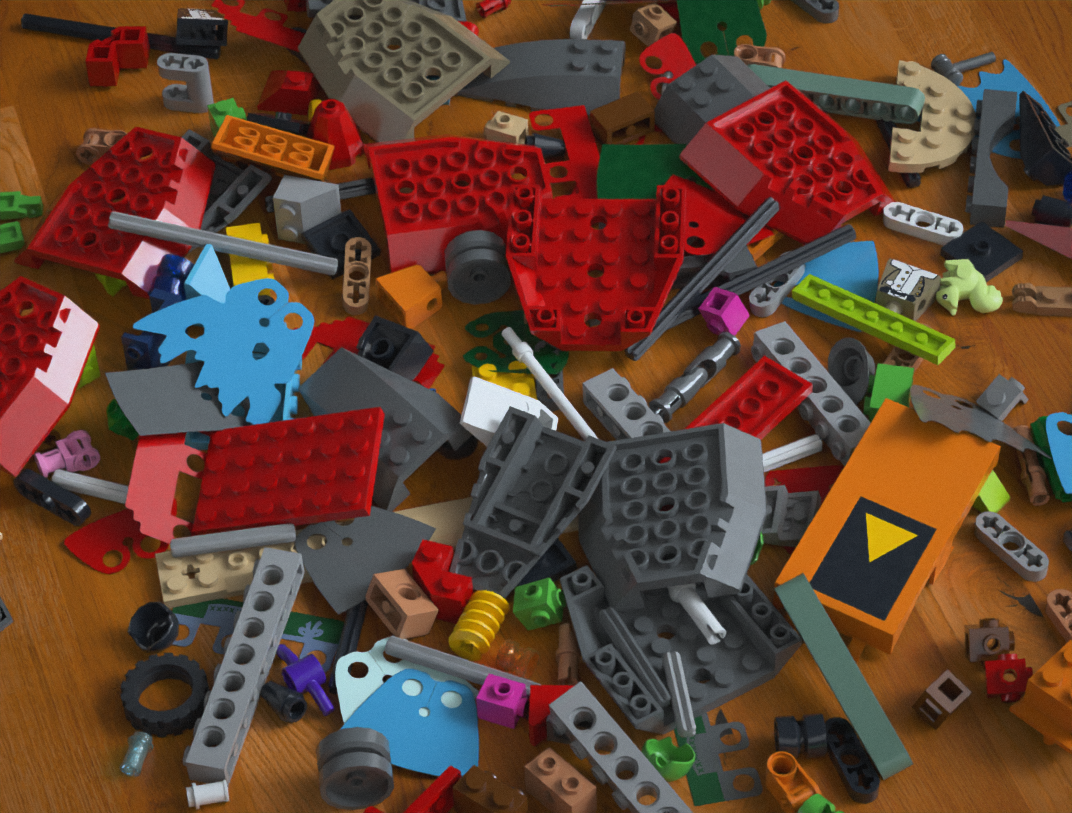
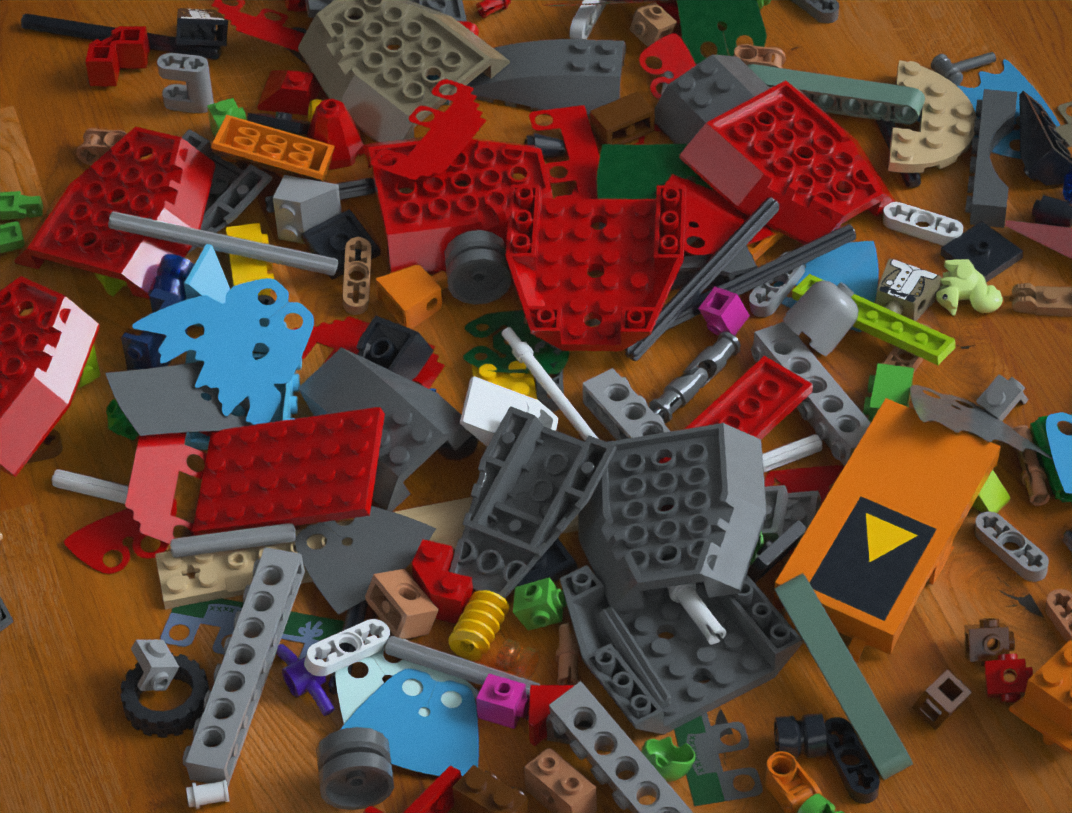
(52, 497): black beam -> none
(69, 455): bright pink connector -> none
(139, 746): clear light blue pin -> none
(153, 627): black hair -> none
(156, 663): none -> light grey bracket
(285, 702): black cone -> none
(338, 658): none -> white beam
(446, 138): none -> red piece
(506, 128): tan brick -> none
(679, 694): light grey axle -> none
(775, 551): none -> black plate
(824, 315): none -> light grey cylinder
(851, 367): dark grey piece -> none

